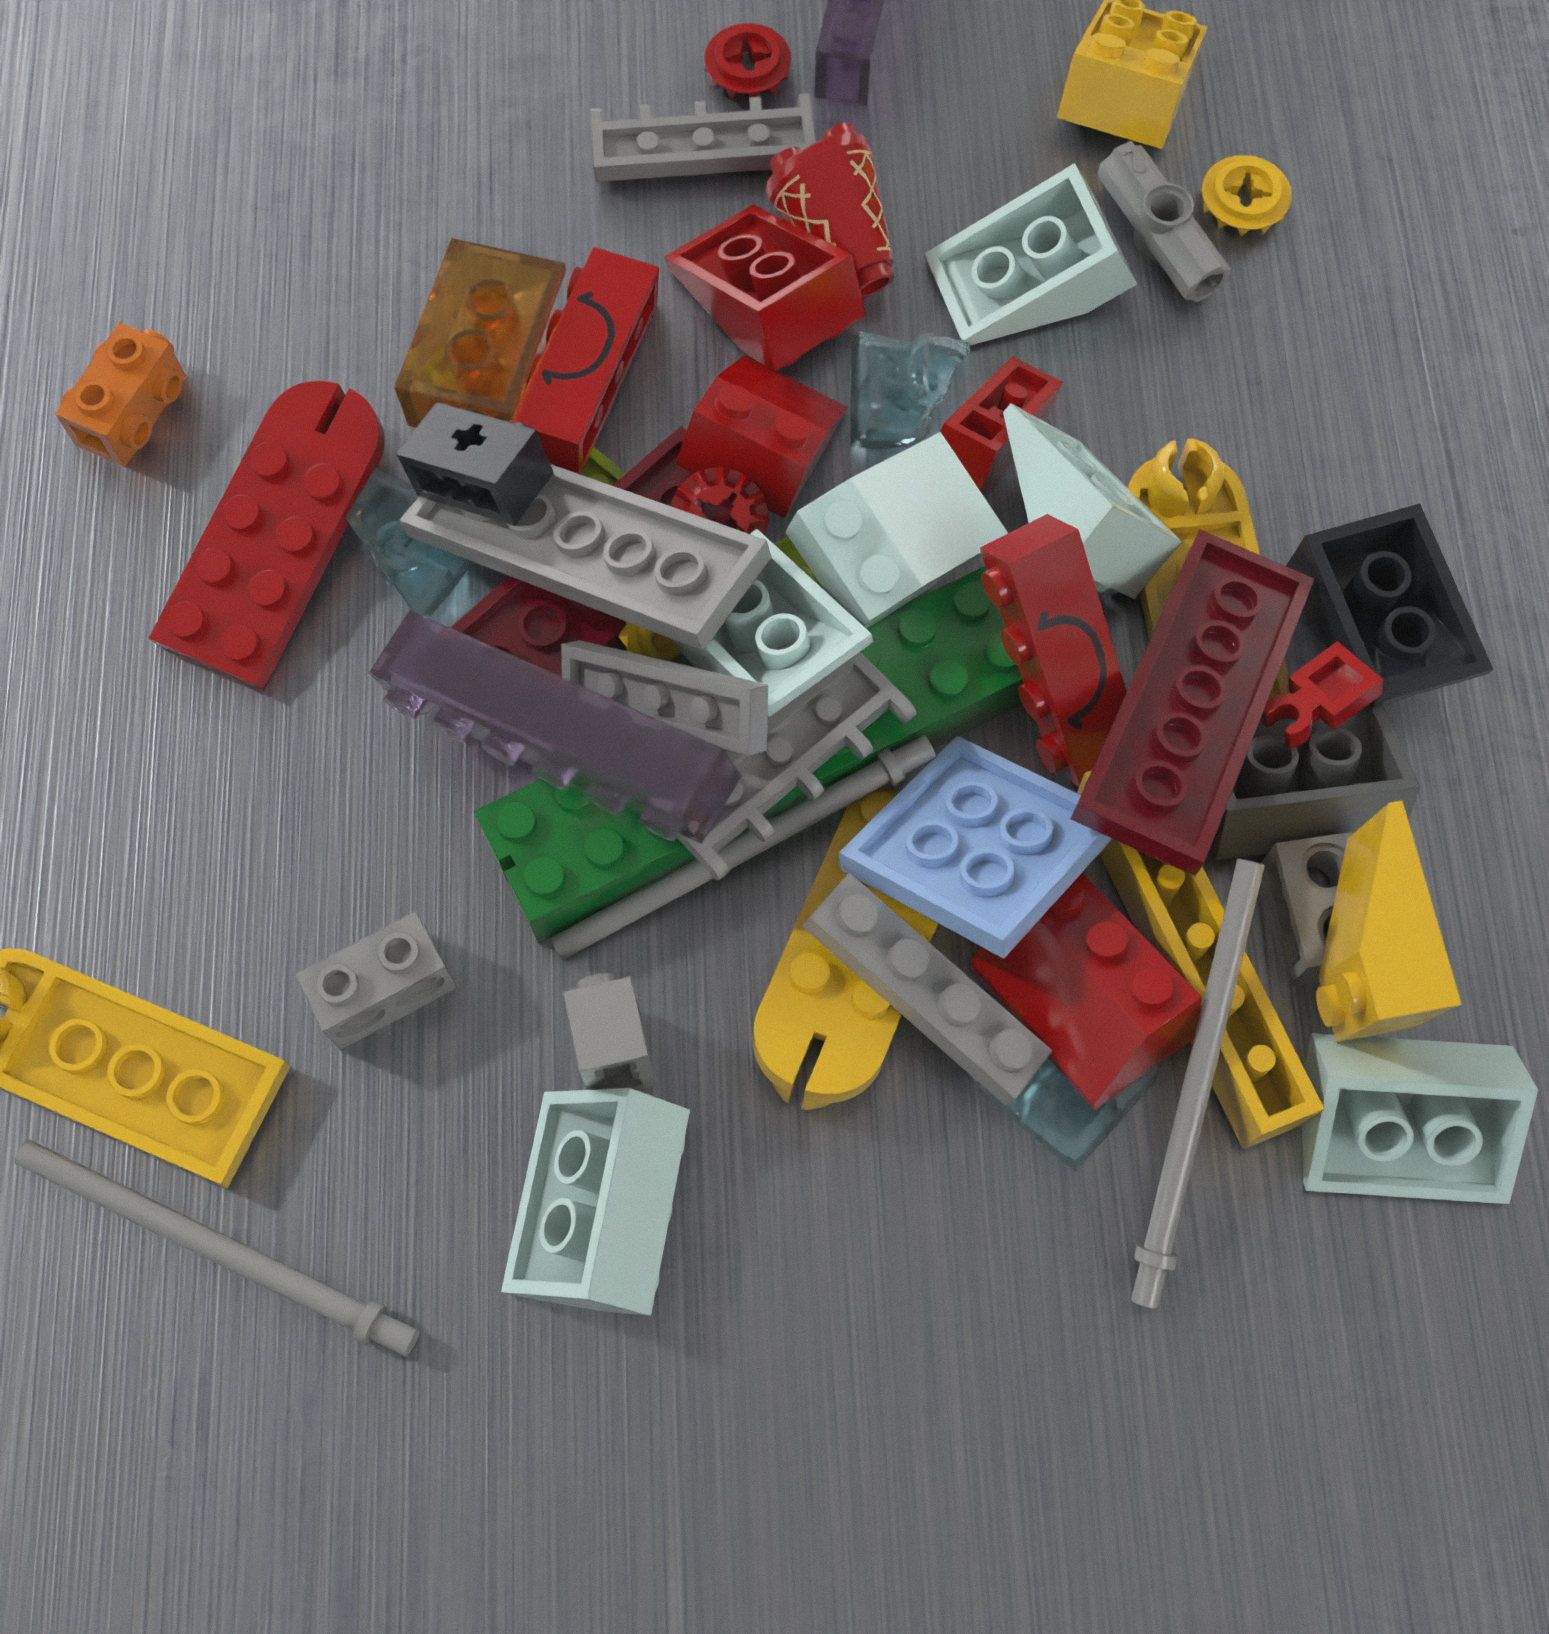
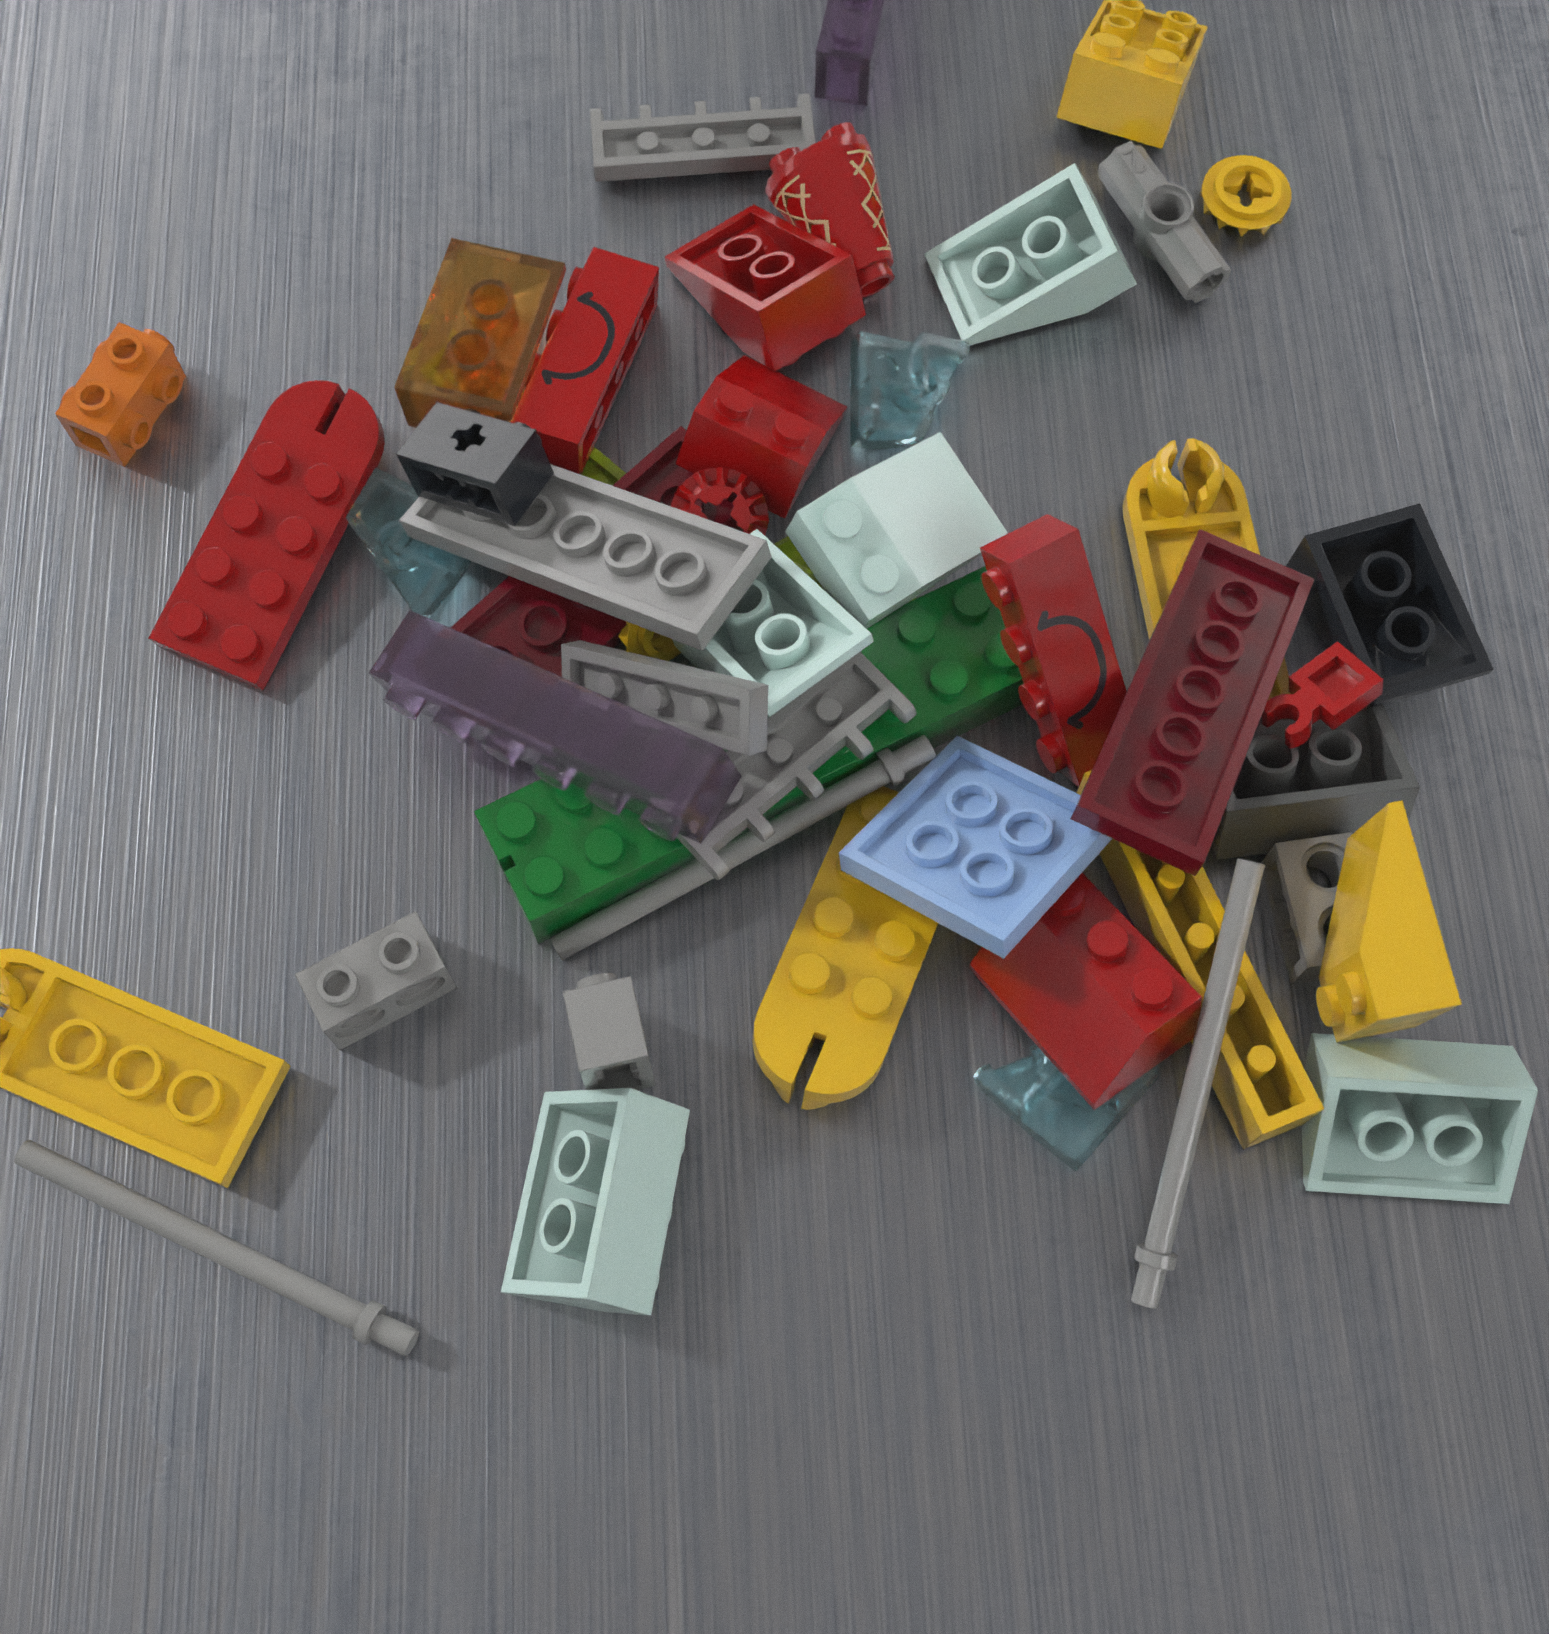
(765, 48): red gear -> none
(927, 989): light grey plate -> none
(979, 429): red slope -> none
(1068, 482): light aqua slope -> none

